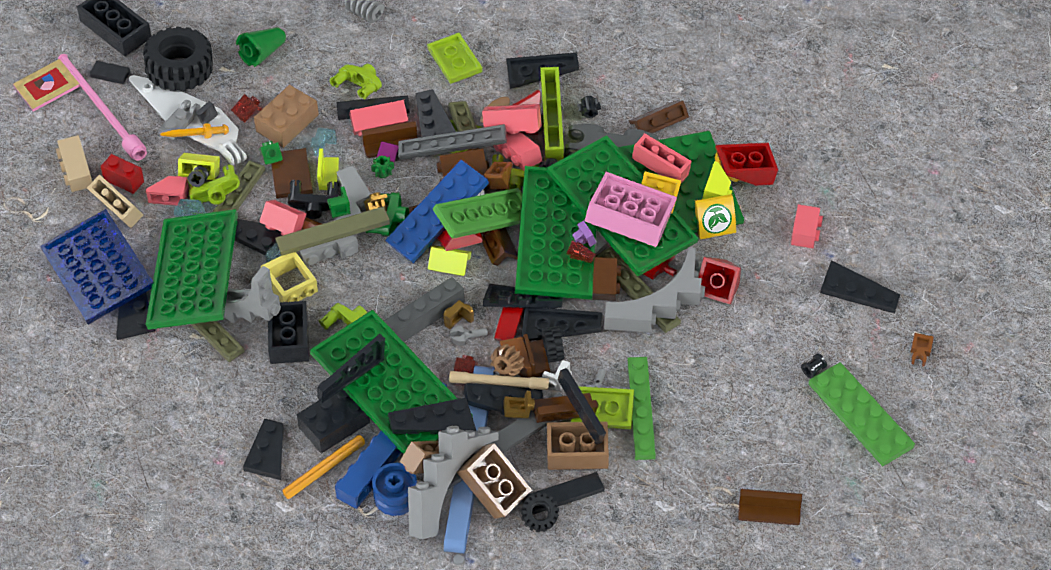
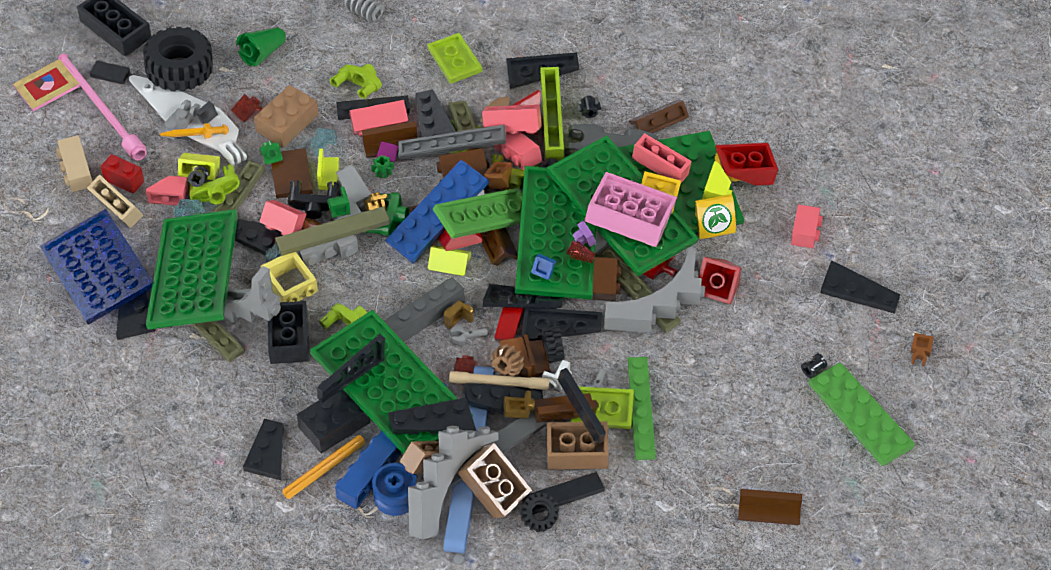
(543, 266): none -> tile

